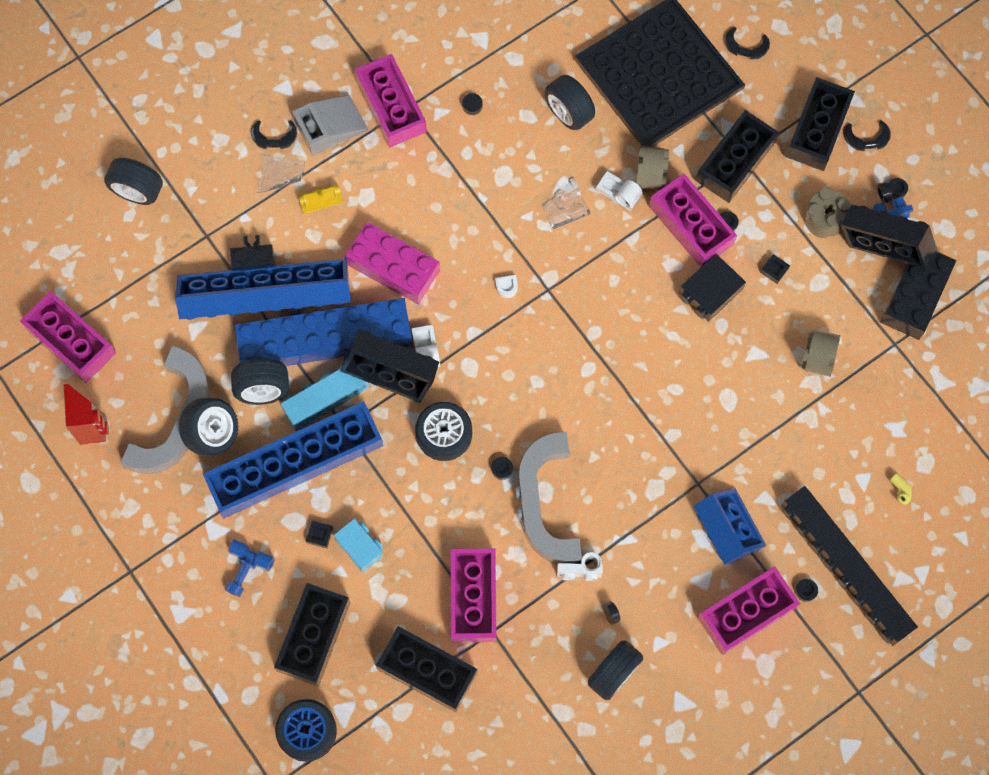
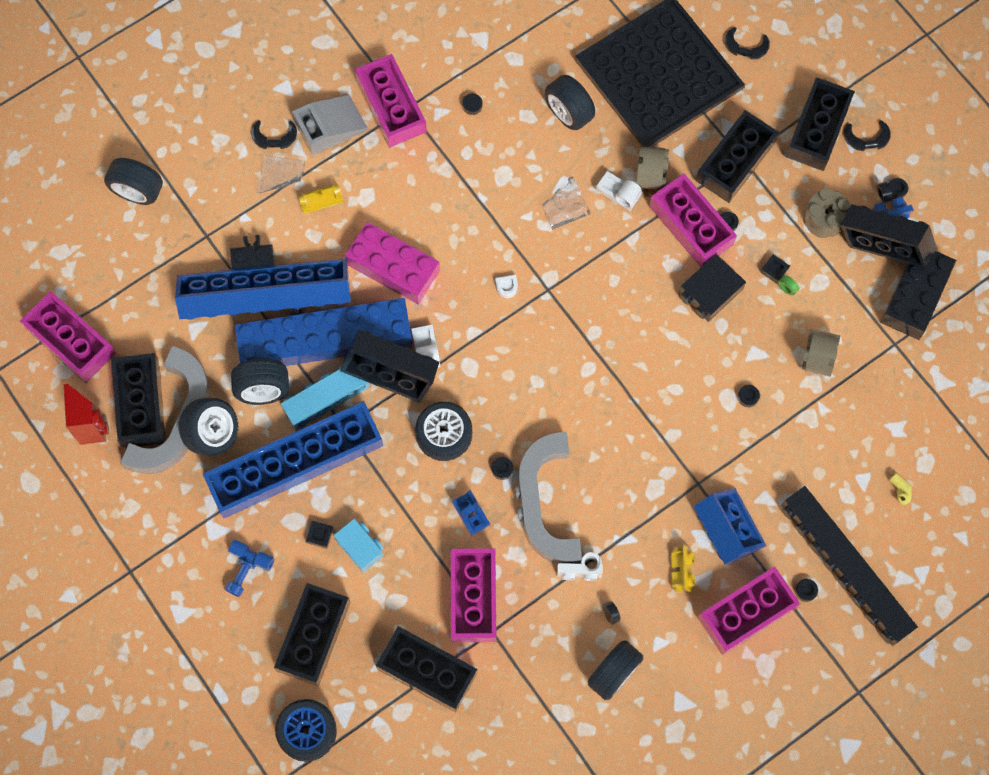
(138, 400): none -> black brick
(464, 506): none -> blue hips
(684, 561): none -> yellow hinge
(748, 396): none -> black tile
(788, 285): none -> bright green tile

